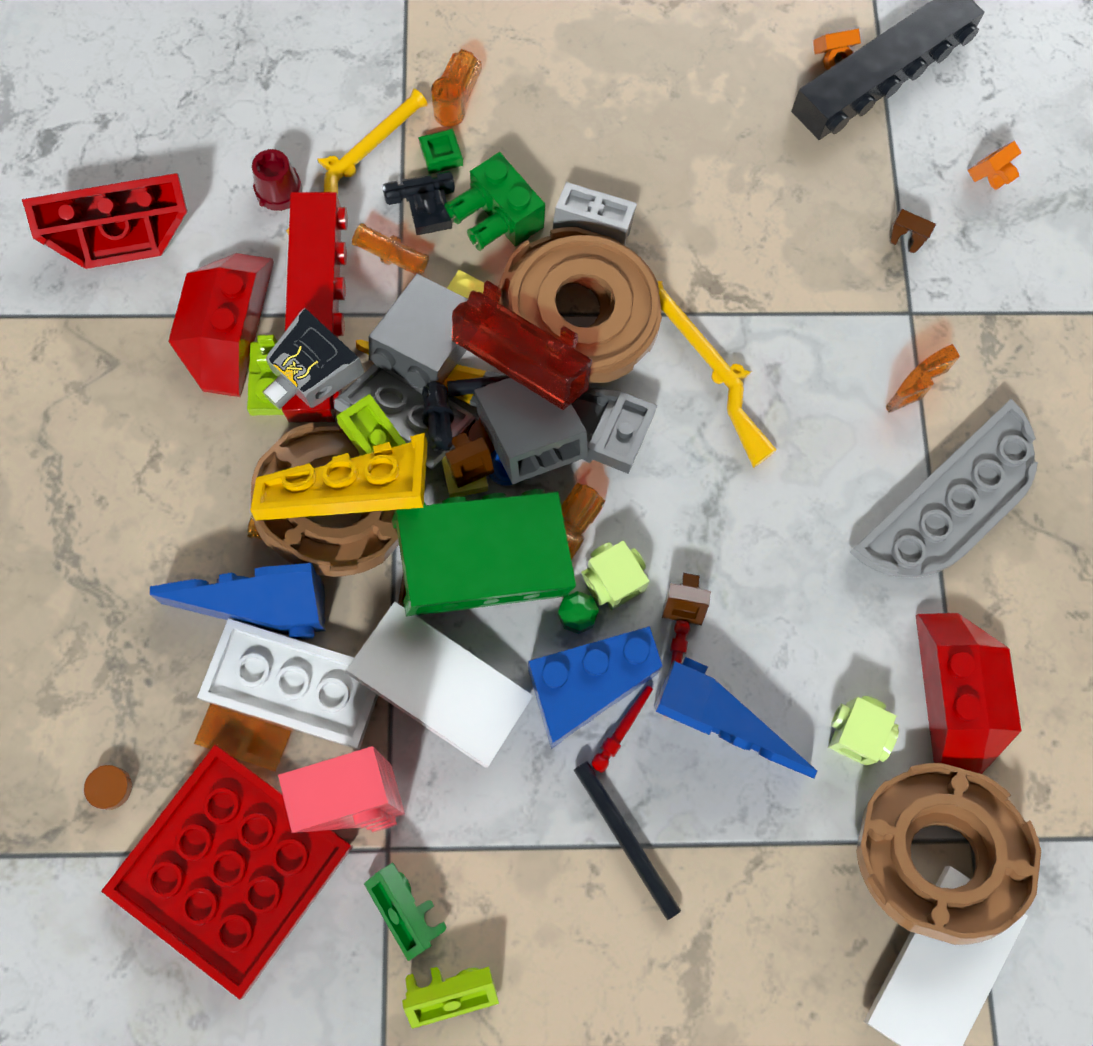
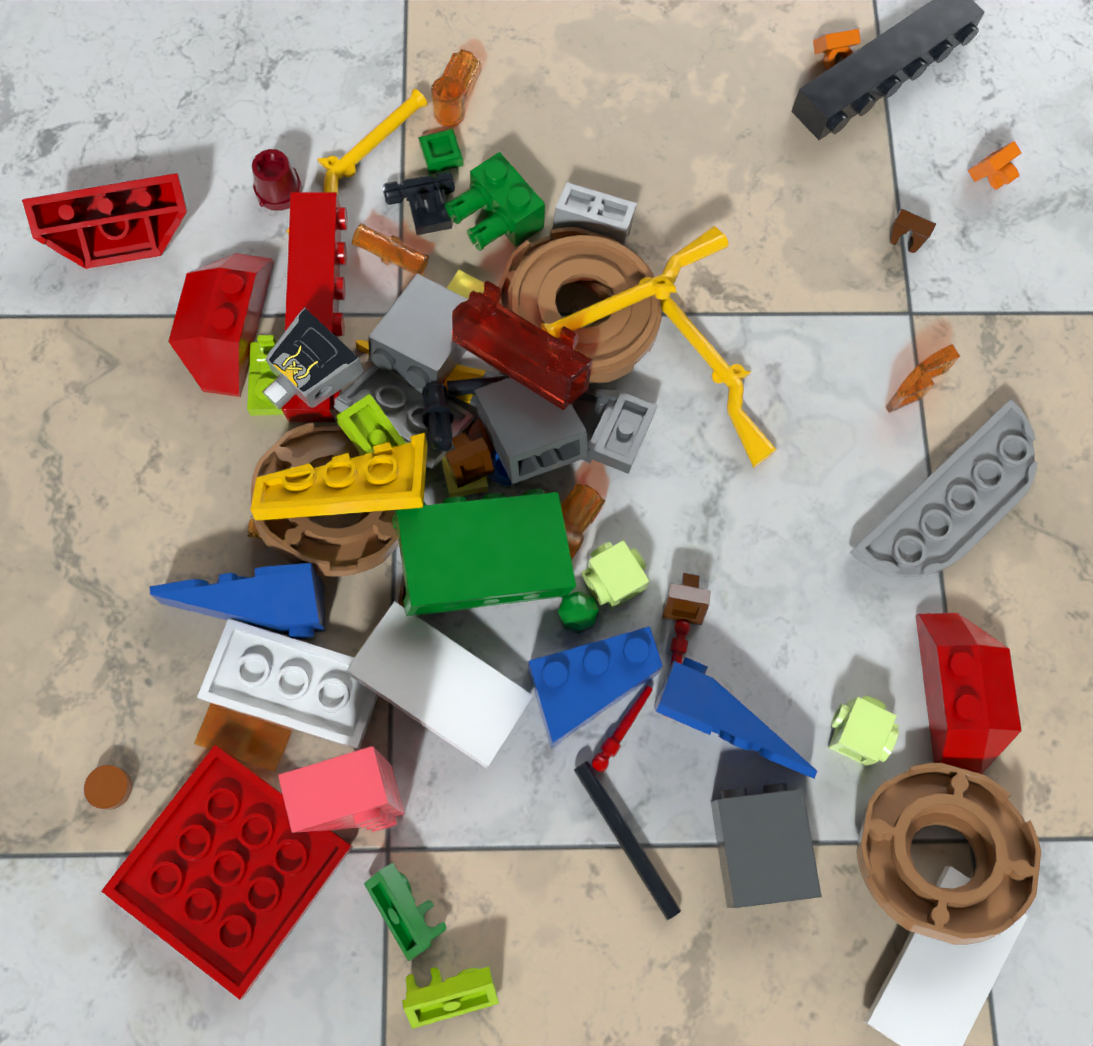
(660, 286): none -> yellow piece
(765, 846): none -> dark grey brick

